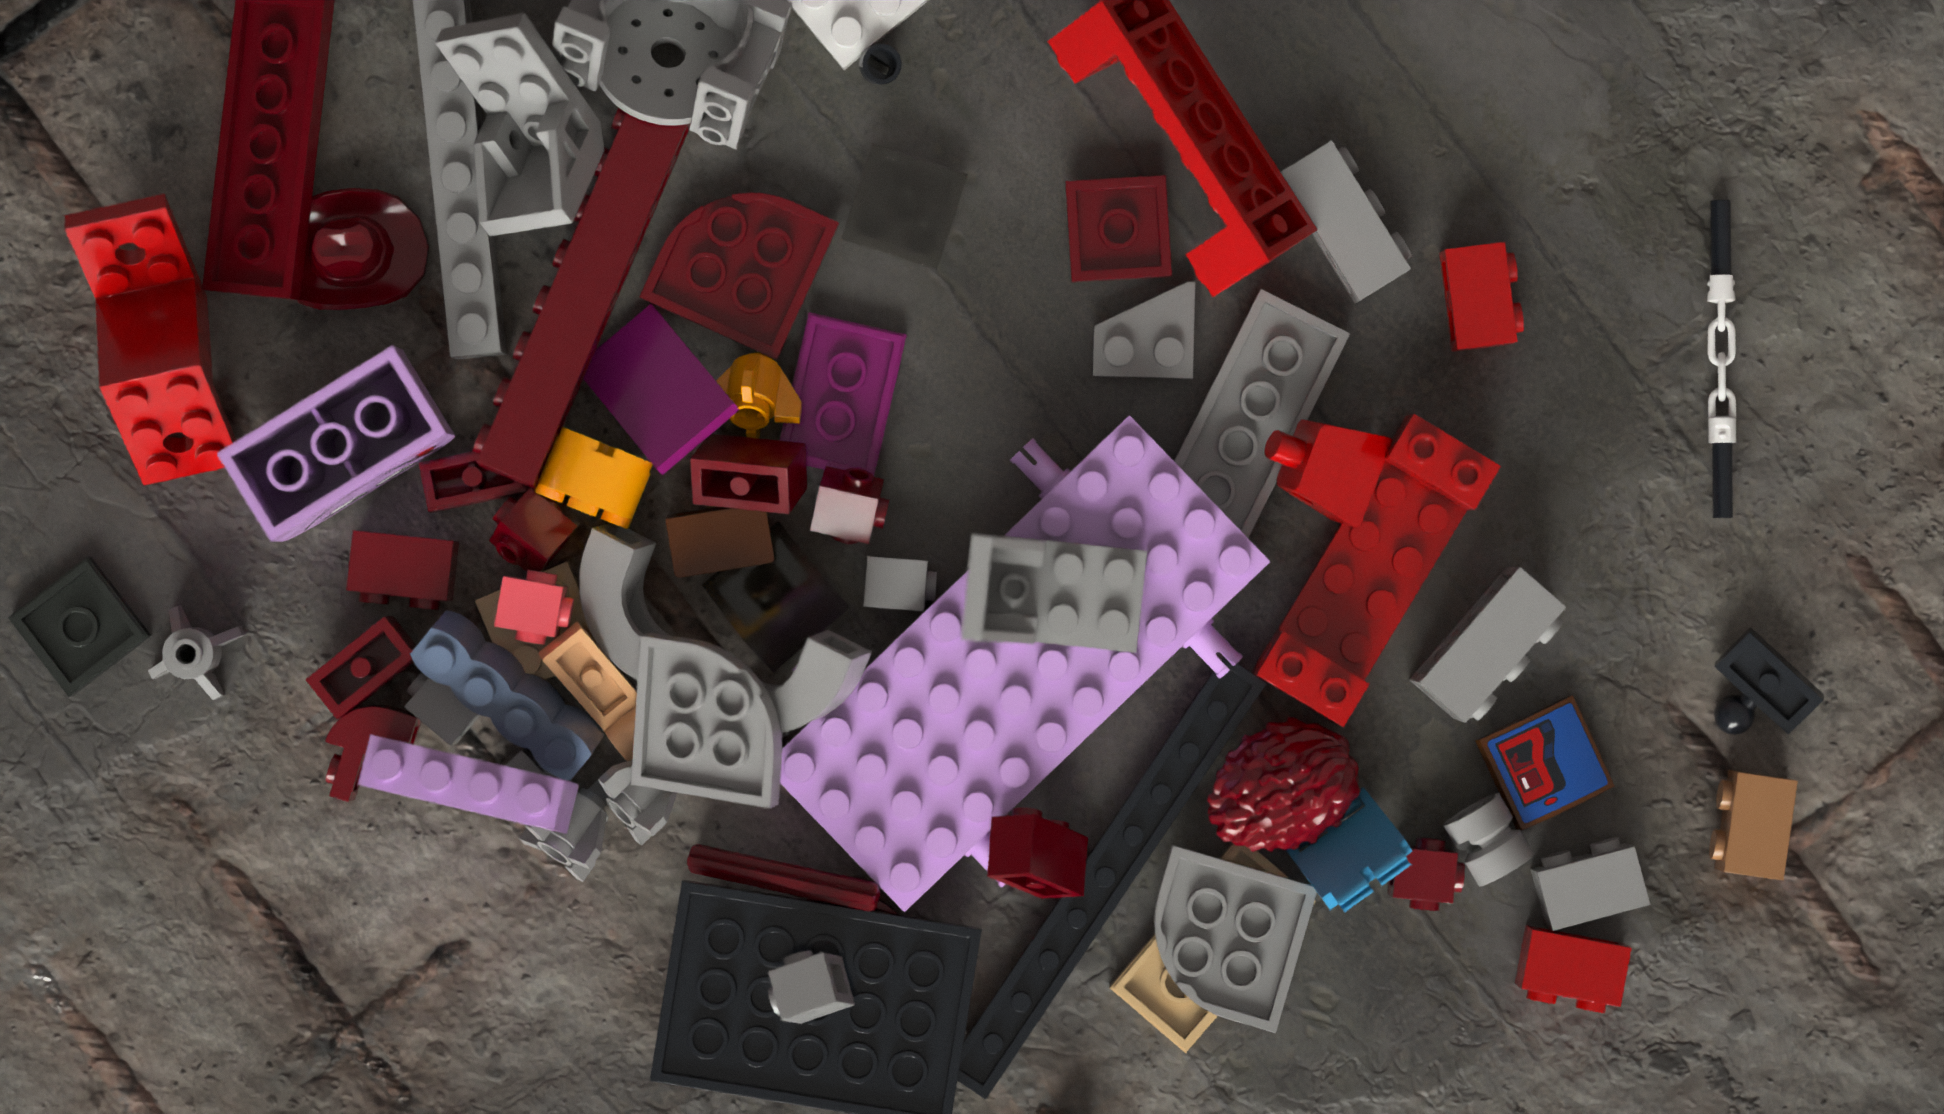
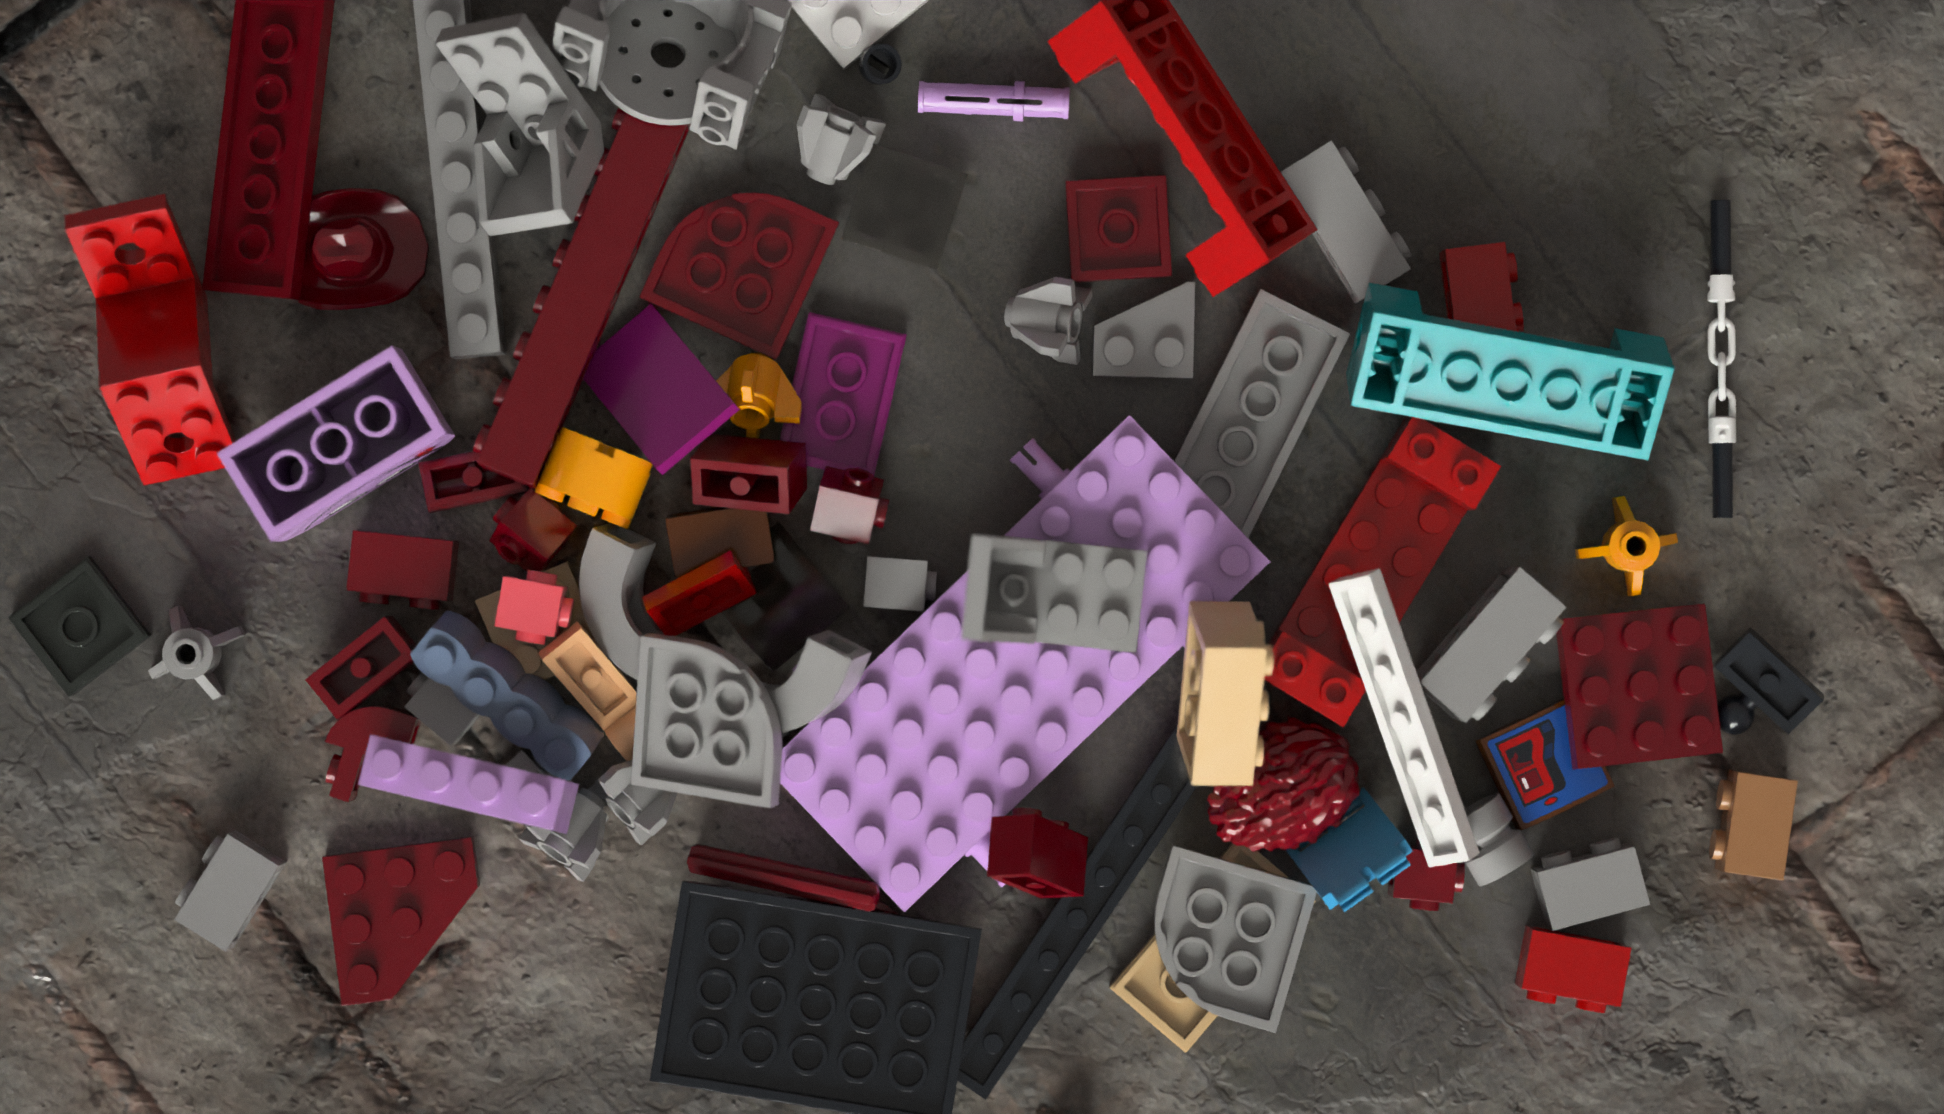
(228, 889): none -> light grey brick
(393, 909): none -> dark red plate
(699, 594): none -> red panel
(809, 987): light grey brick -> none
(834, 139): none -> light grey brick
(1049, 317): none -> light grey brick
(1054, 100): none -> lavender pin
(1223, 693): none -> tan brick
(1329, 467): red torso -> none
(1404, 718): none -> white plate
(1508, 377): none -> plate
(1615, 550): none -> light orange brick
(1639, 686): none -> dark red plate

